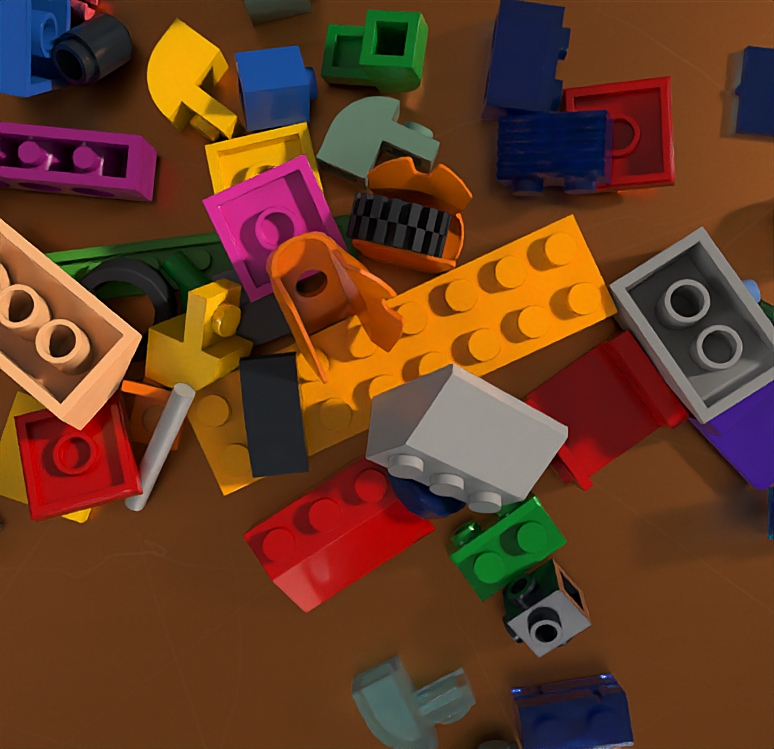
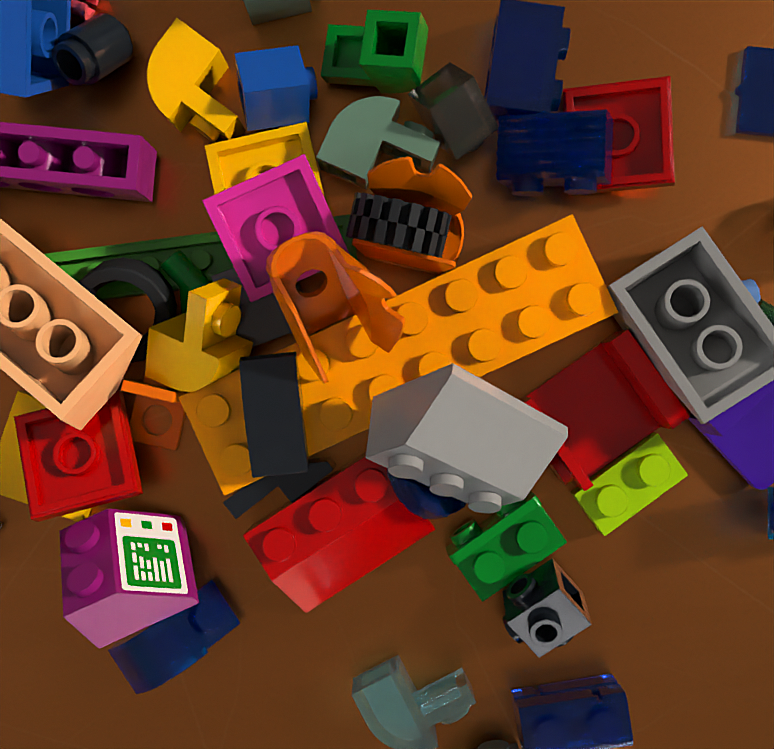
(124, 573): none -> magenta slope
(161, 442): light grey bar -> none
(174, 643): none -> clear blue brick
(291, 485): none -> black slope
(454, 110): none -> clear smoke brick
(630, 483): none -> lime plate

